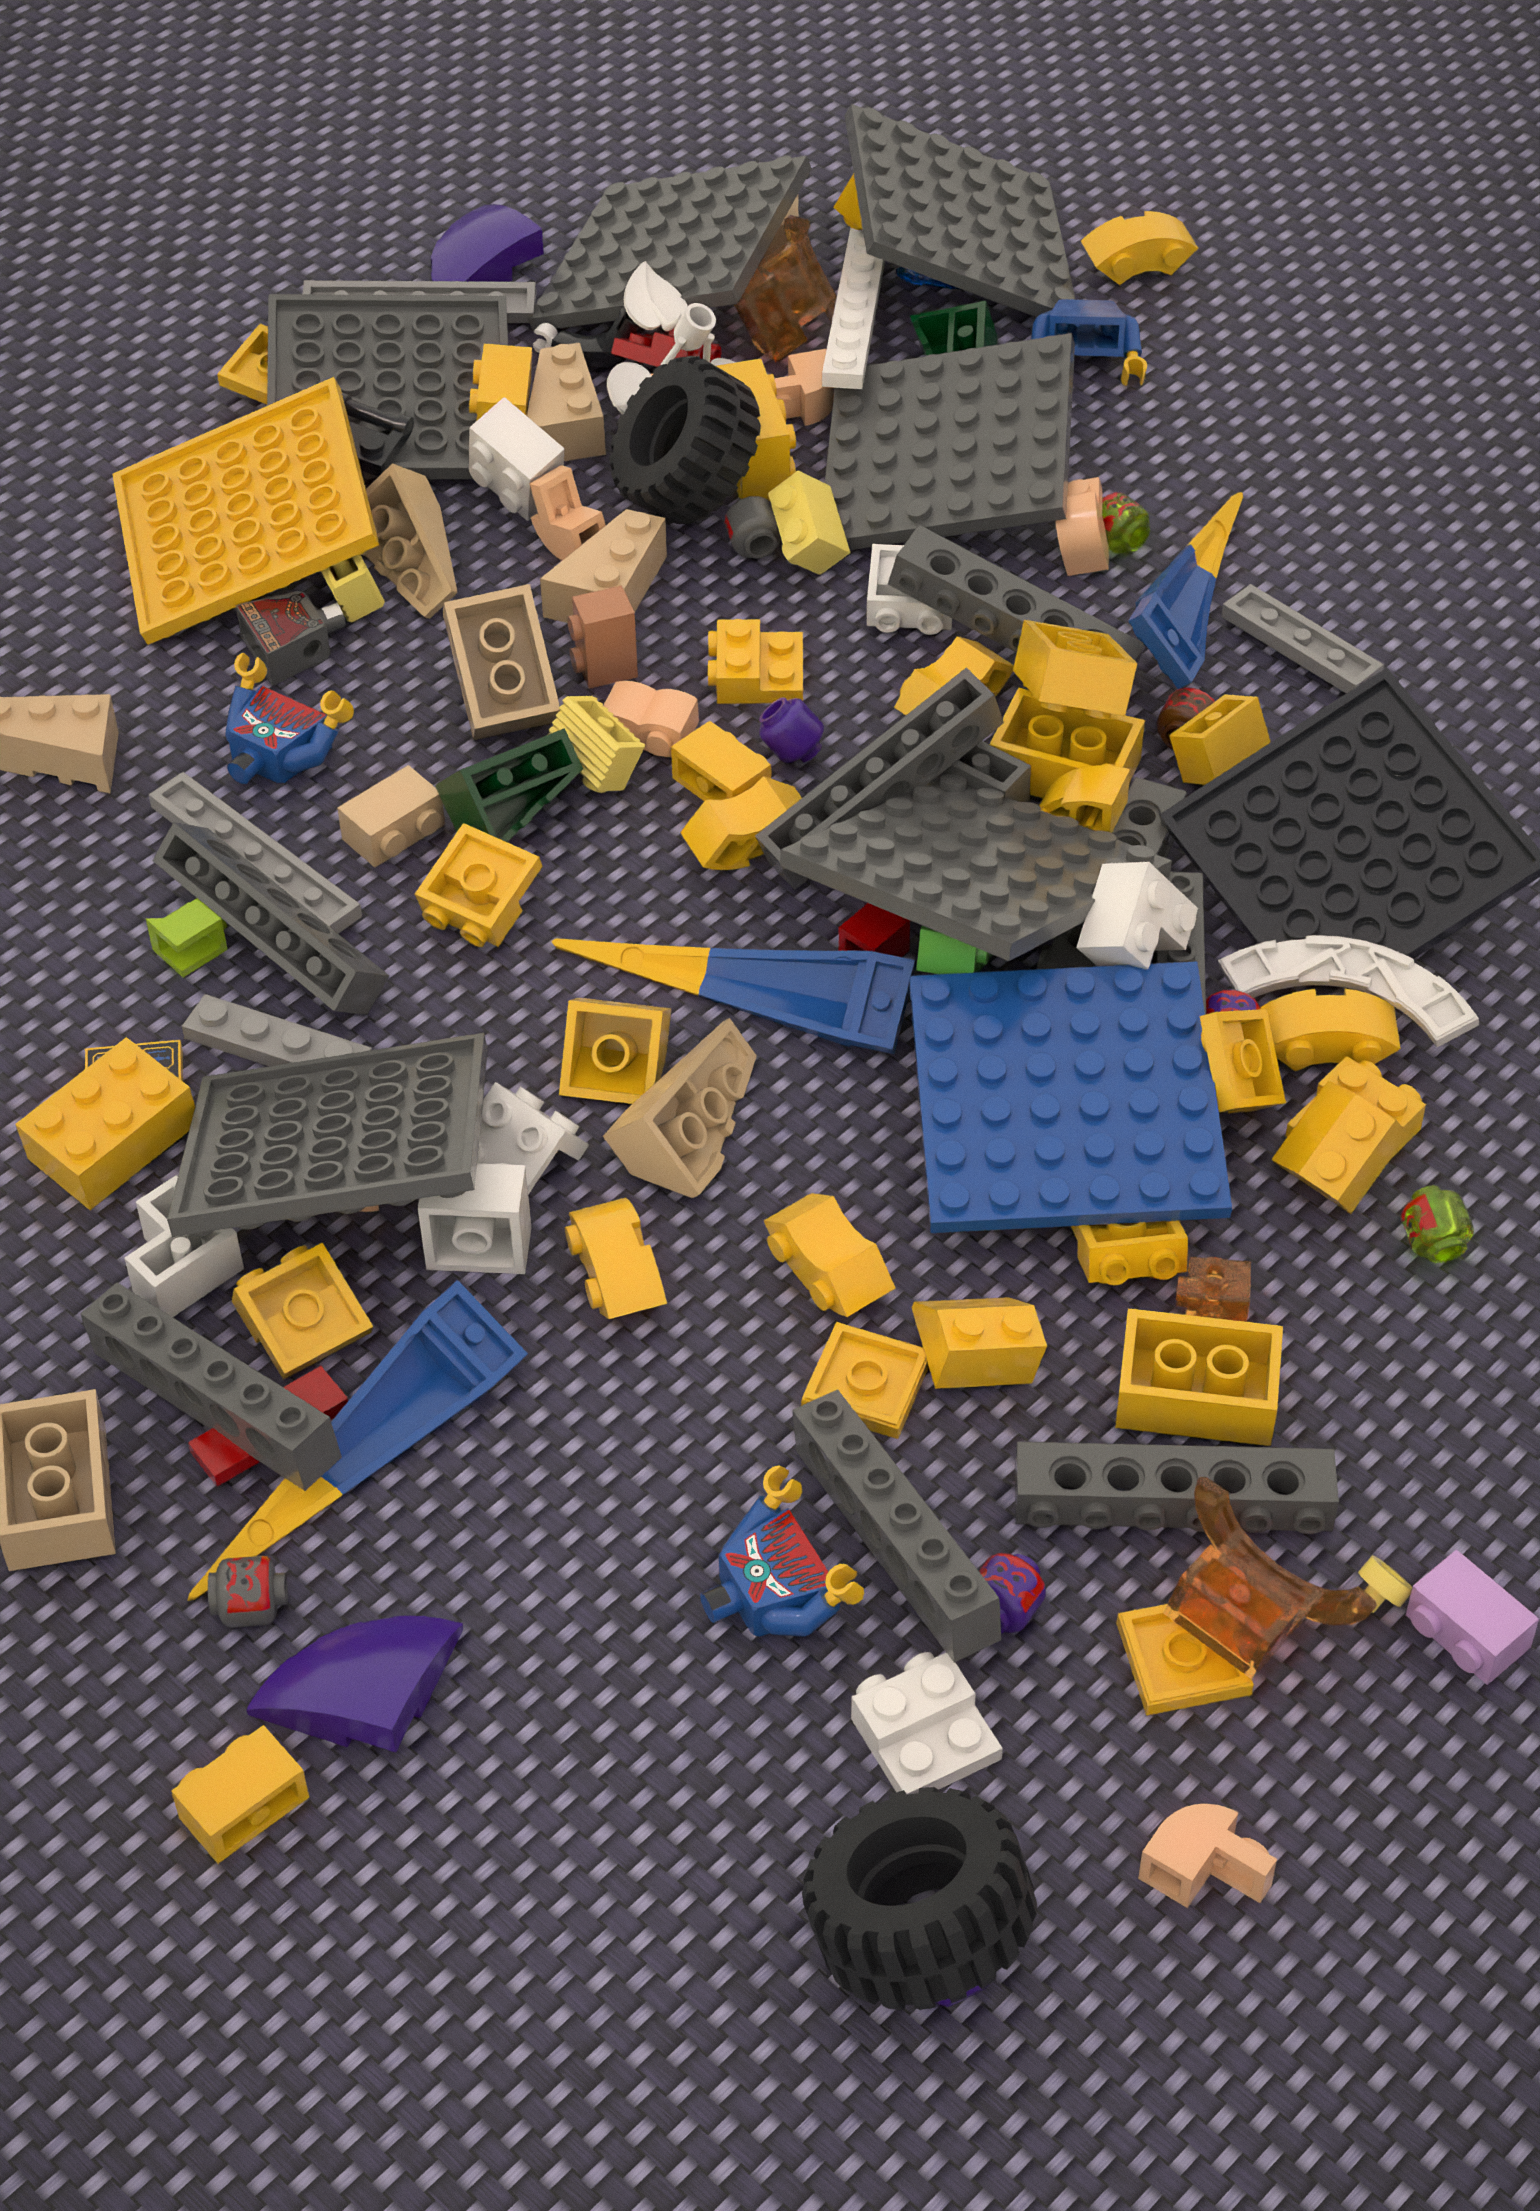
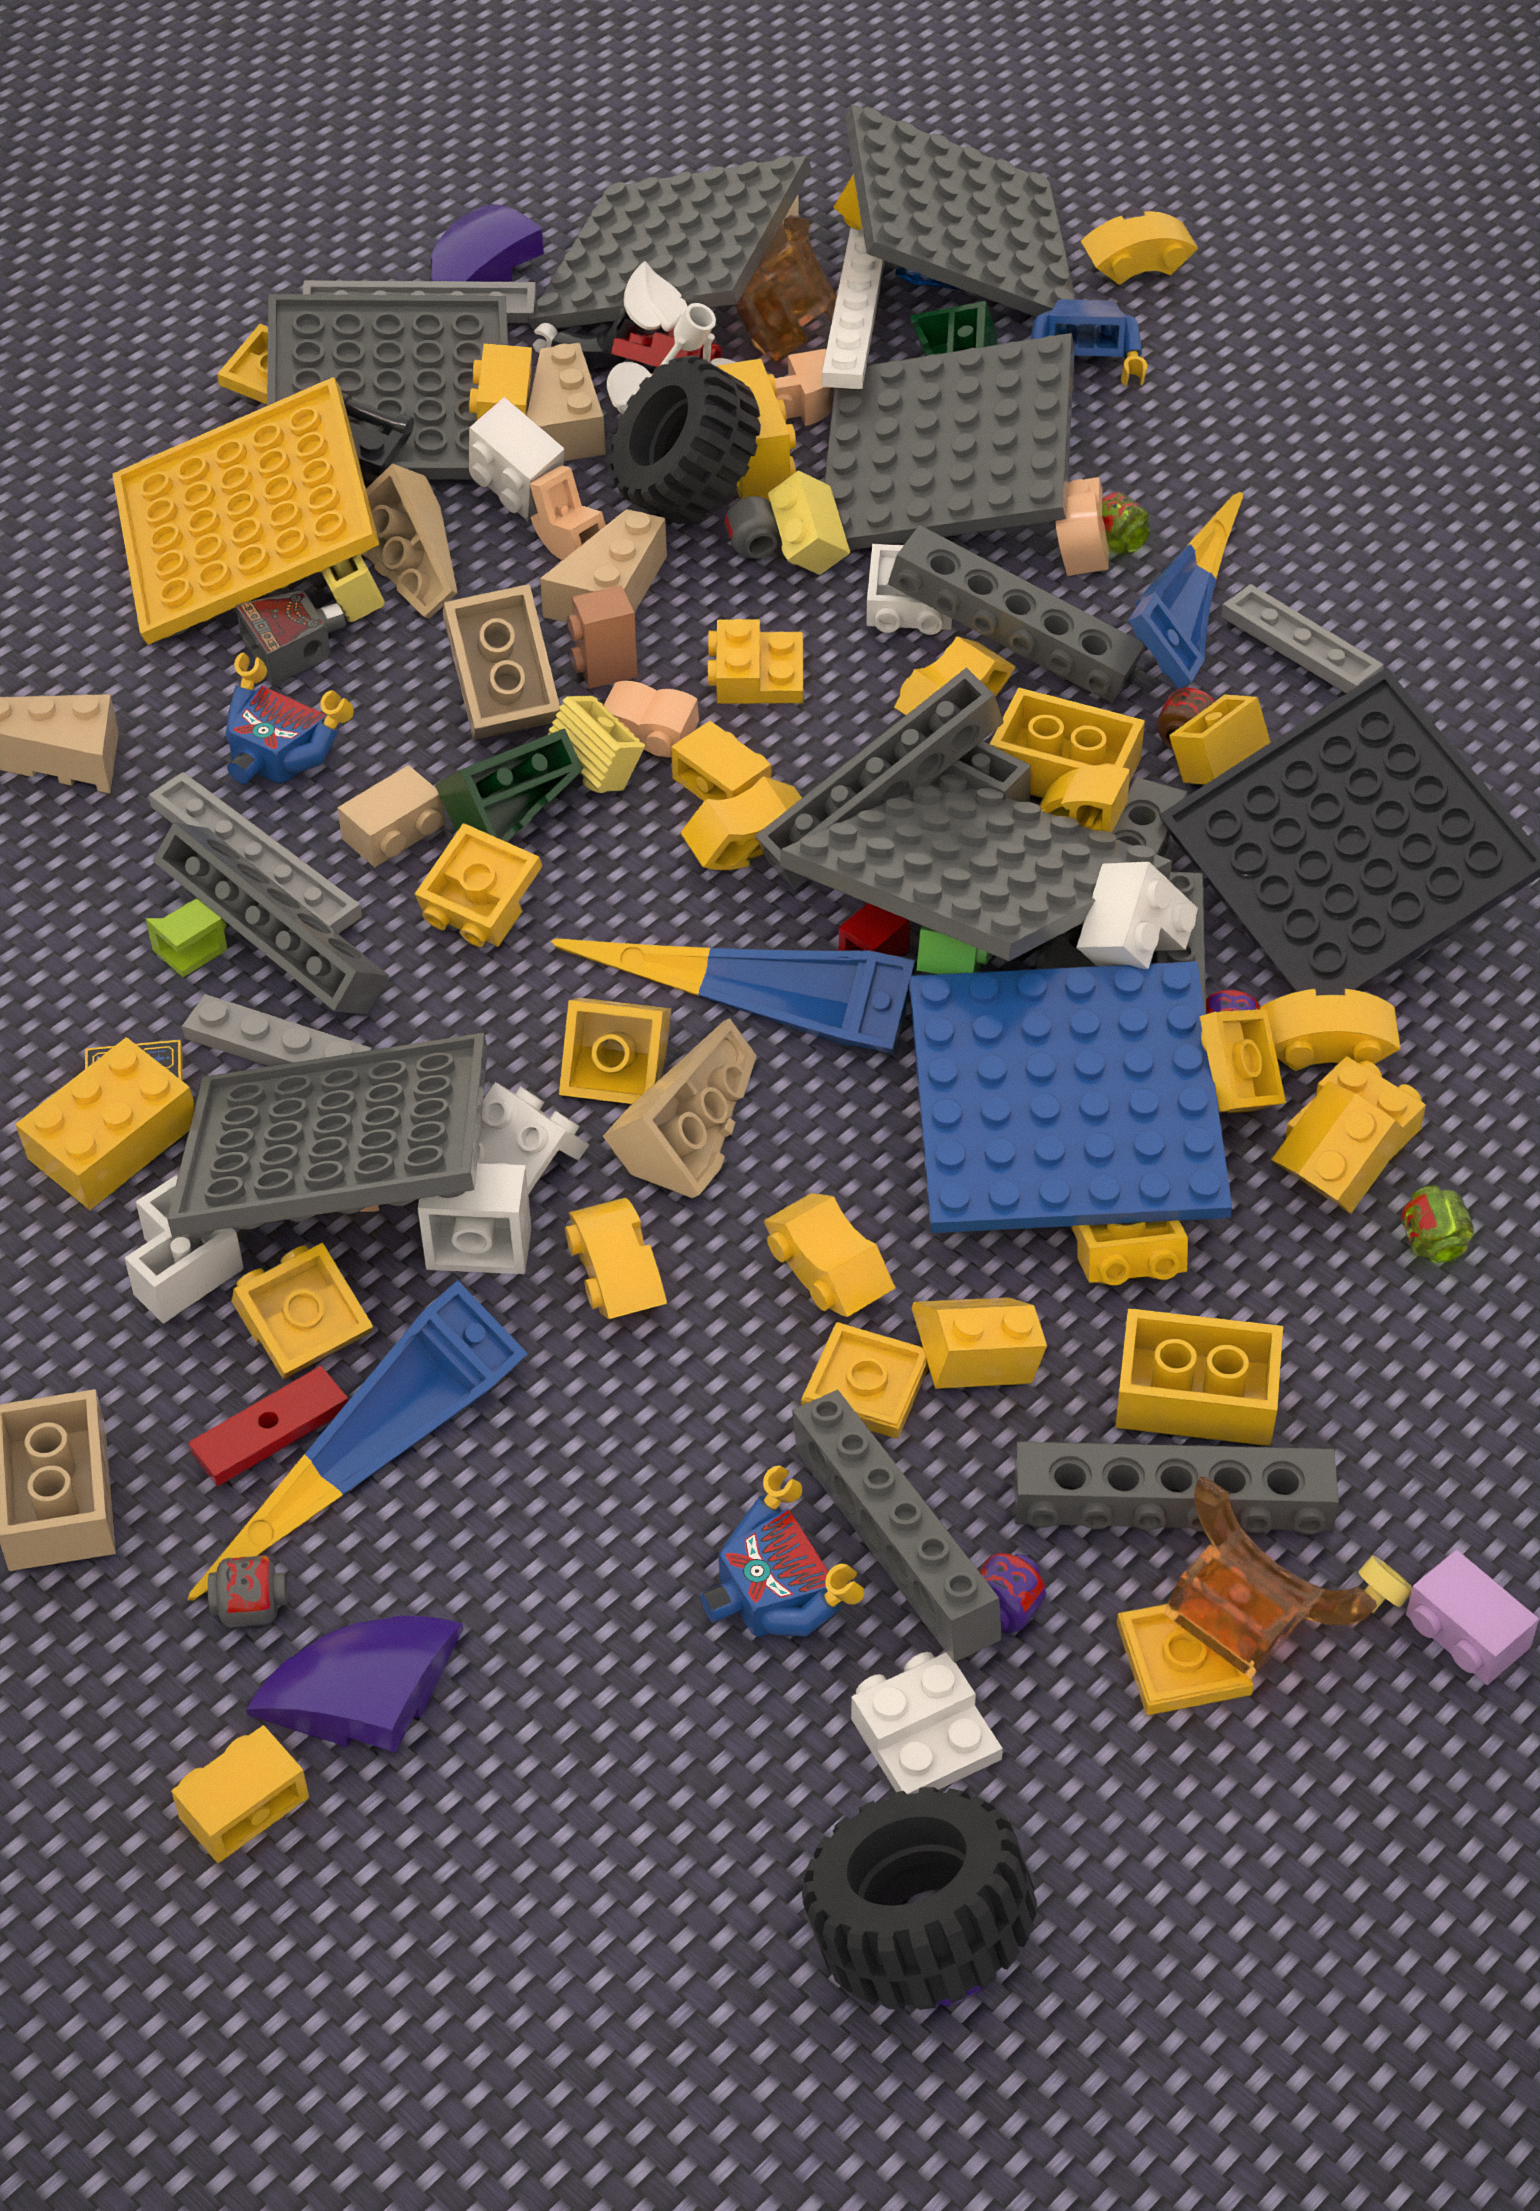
(212, 1386): dark grey brick -> none
(791, 730): dark purple head -> none
(1074, 669): yellow brick -> none
(1202, 1843): light nougat brick -> none
(1215, 1288): clear orange brick -> none
(1354, 966): white tile -> none

